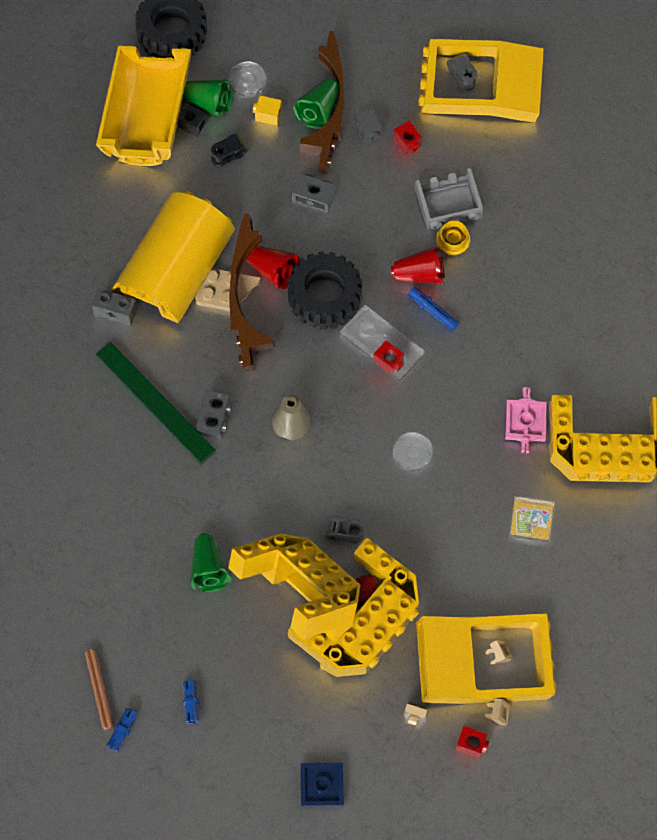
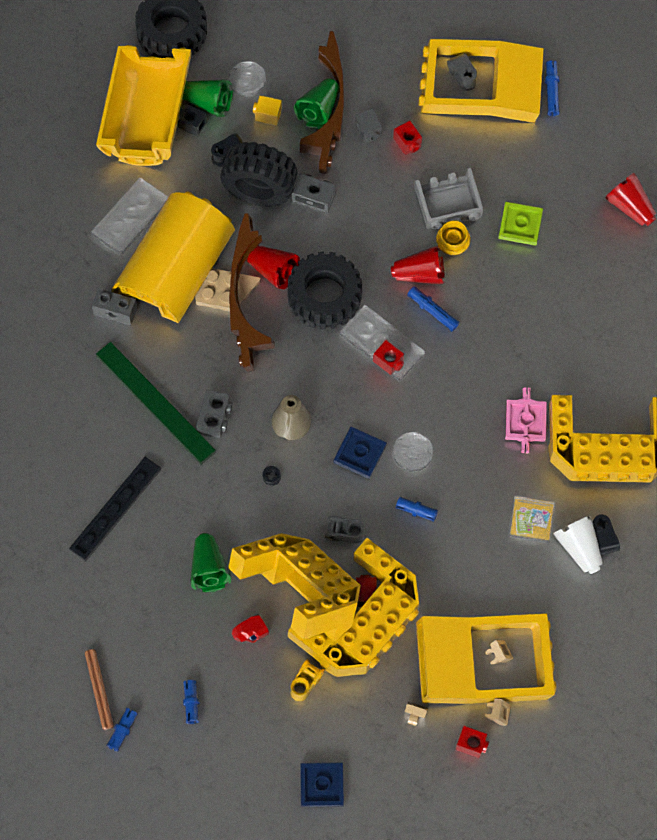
(115, 509): none -> black tile
(130, 216): none -> clear tile
(250, 630): none -> red rock
(259, 174): none -> black tyre
(275, 480): none -> black bush
(308, 678): none -> yellow piece
(360, 452): none -> dark blue plate
(416, 509): none -> blue pin
(520, 223): none -> lime plate
(552, 80): none -> blue pin
(581, 544): none -> white cone
(606, 537): none -> black piece
(633, 200): none -> red cone

